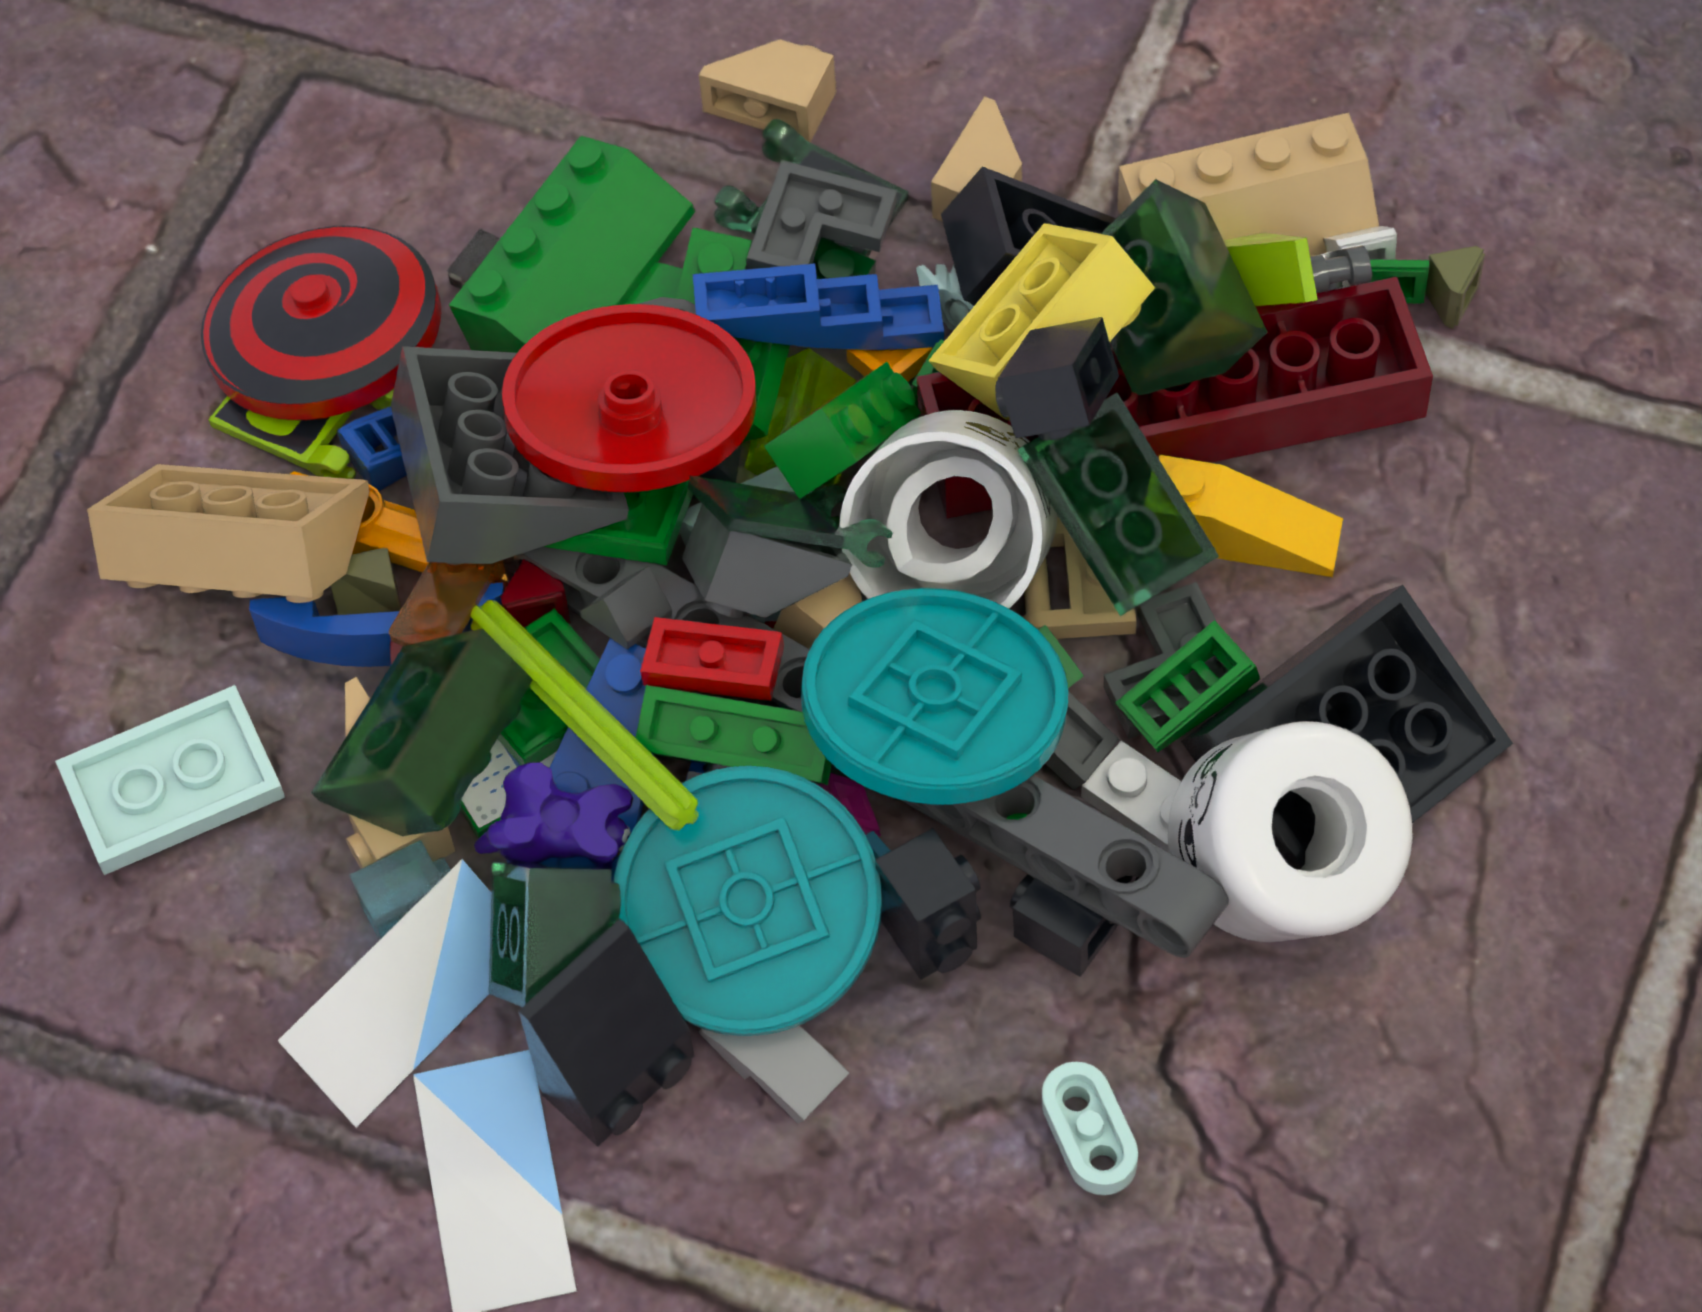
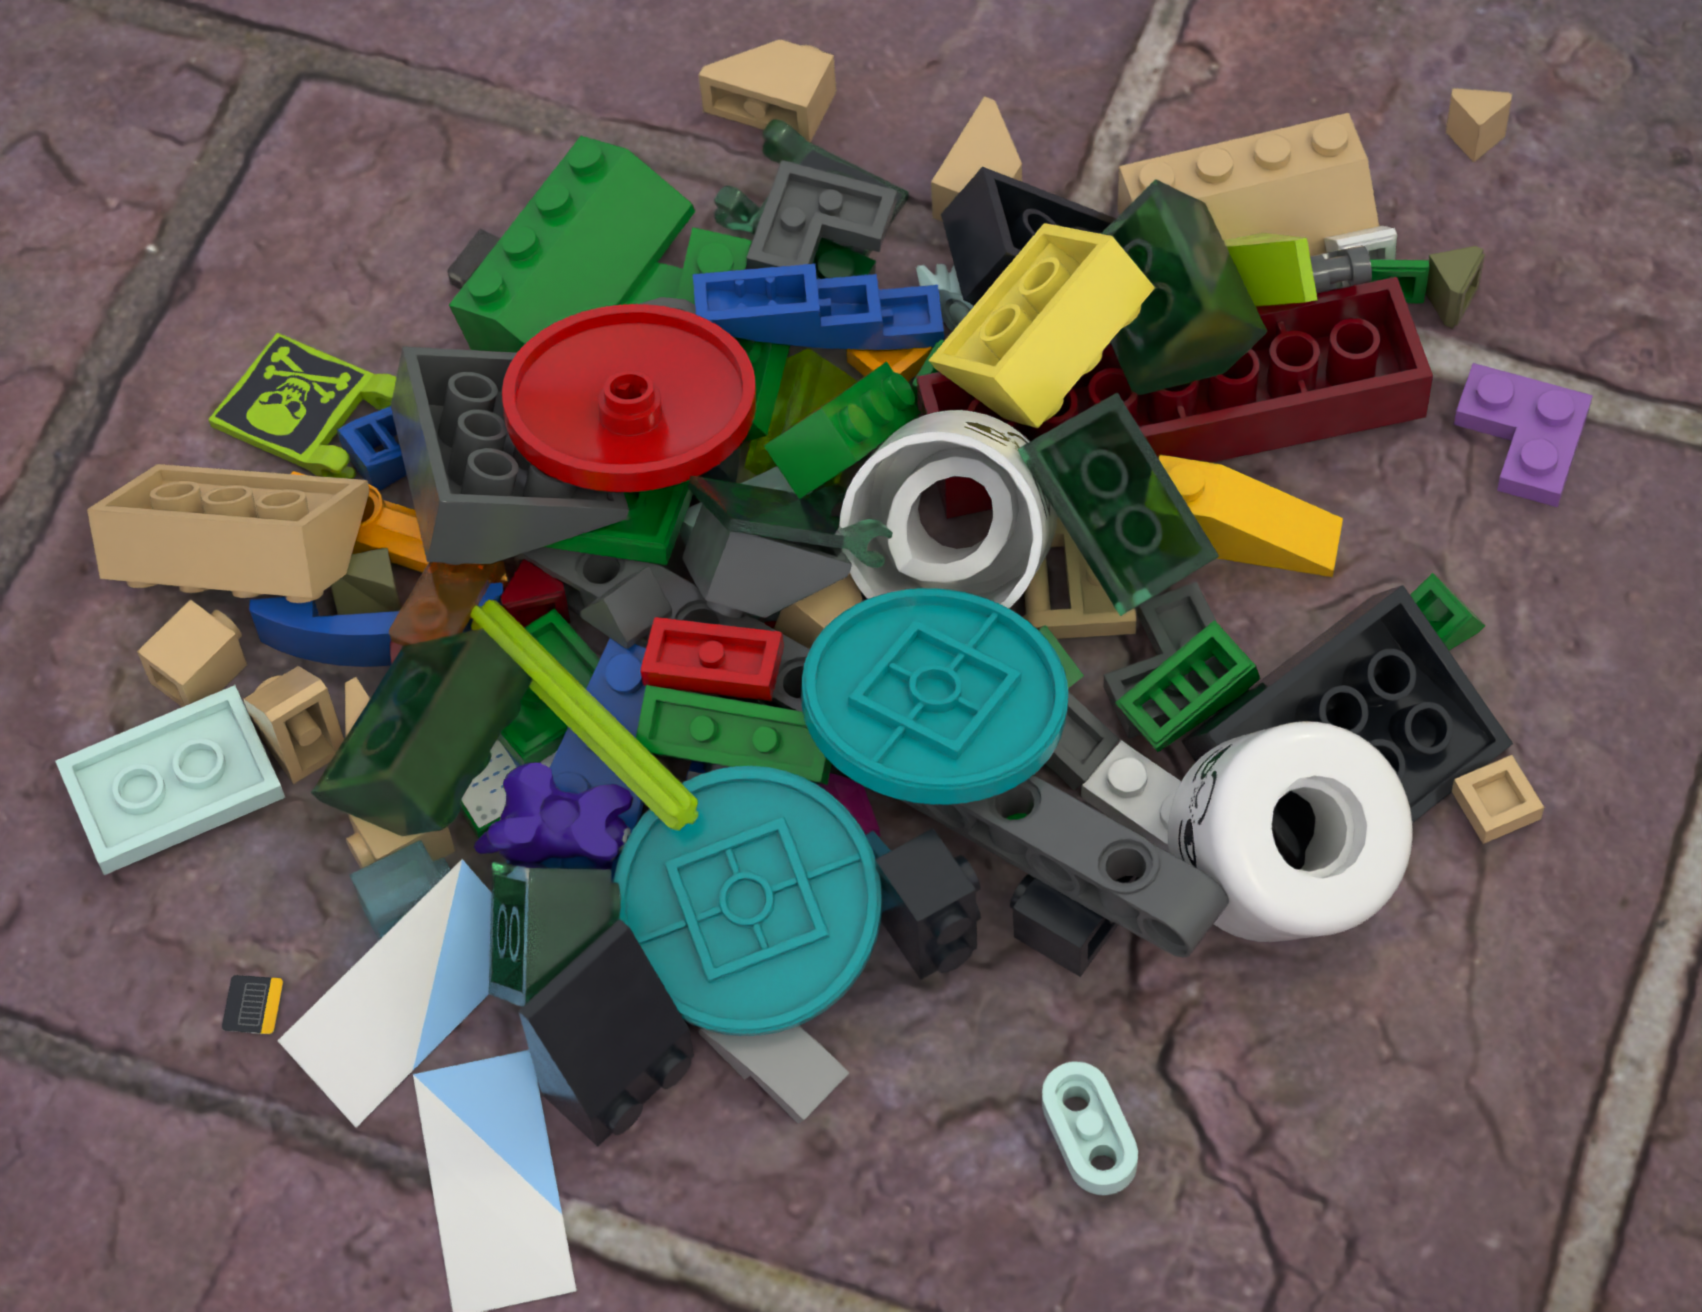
(193, 654): none -> tan brick
(252, 1004): none -> black sticker
(296, 721): none -> tan slope
(319, 322): dish -> none
(1057, 379): black brick -> none
(1446, 612): none -> green slope
(1477, 119): none -> tan slope
(1497, 799): none -> tan plate
(1539, 421): none -> medium lavender plate

